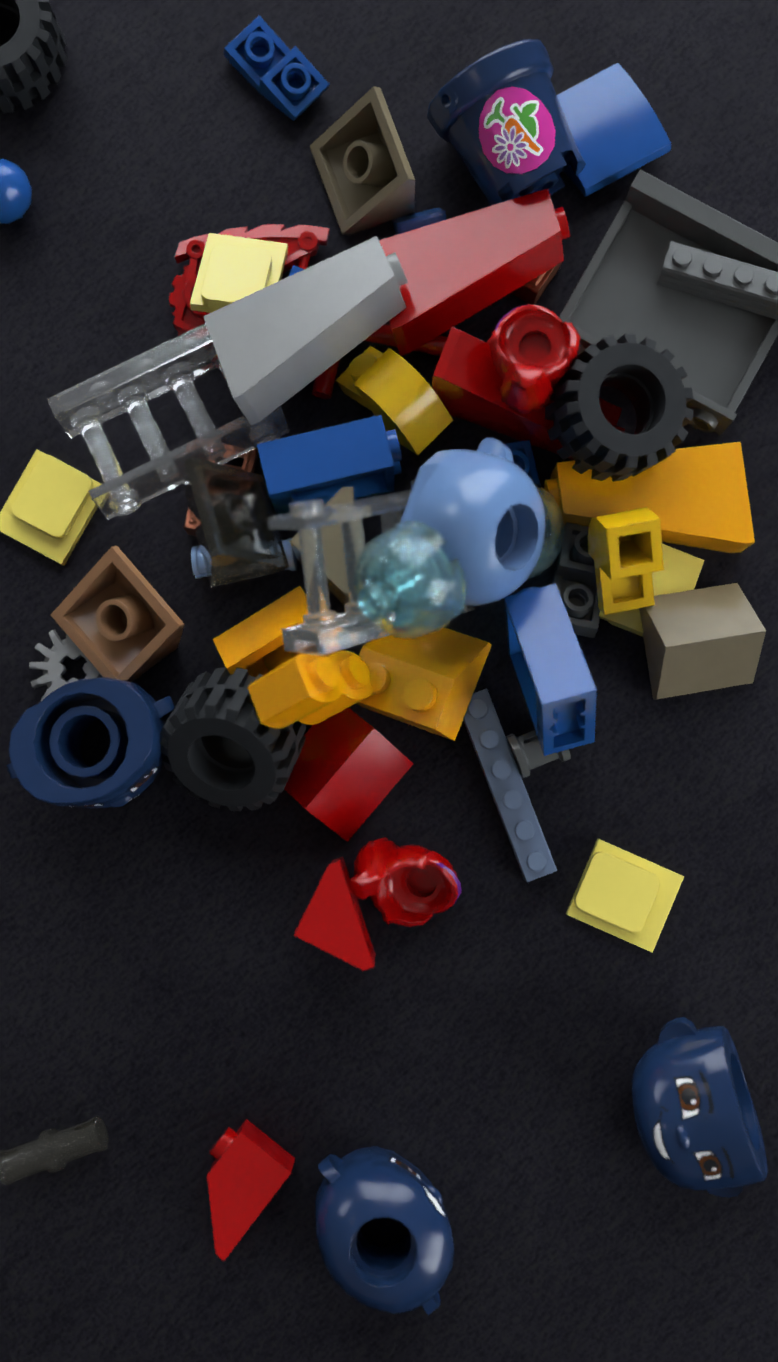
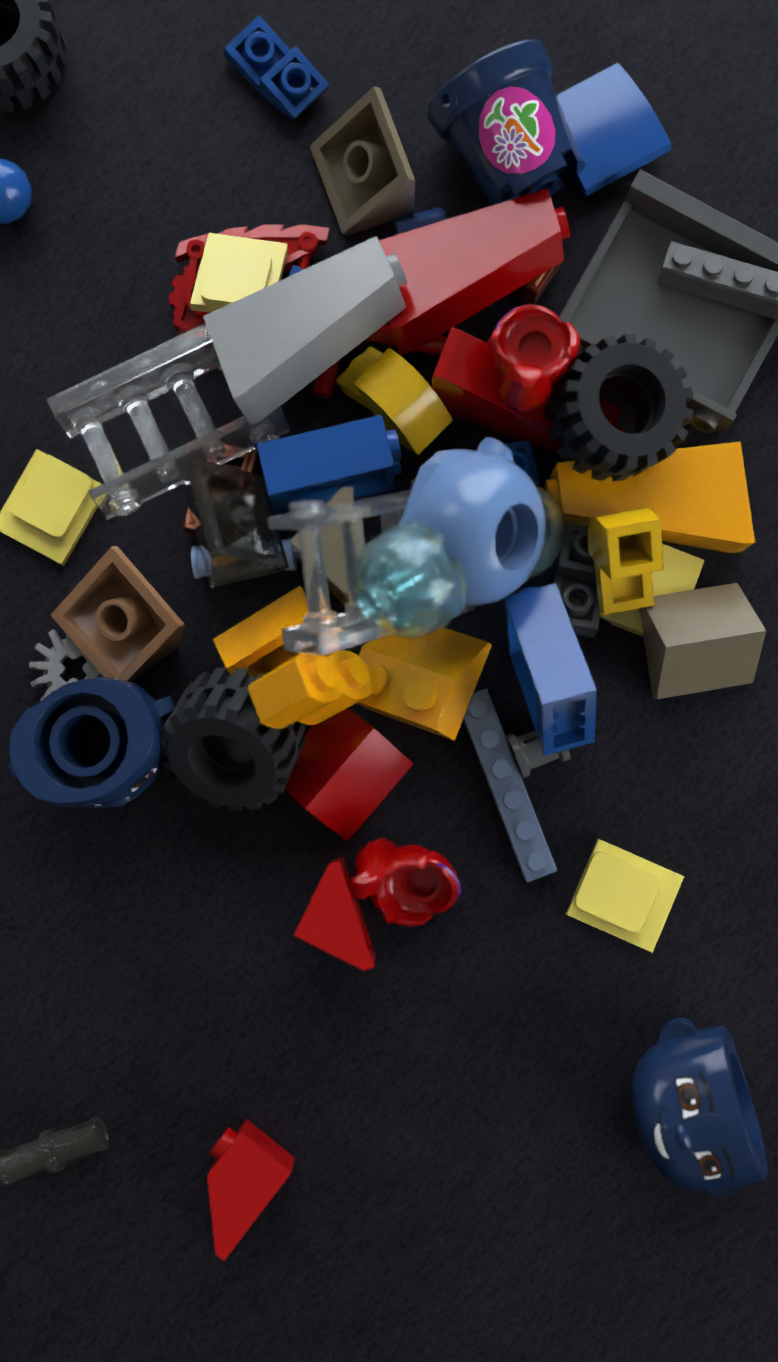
(380, 1185): dark blue piece -> none

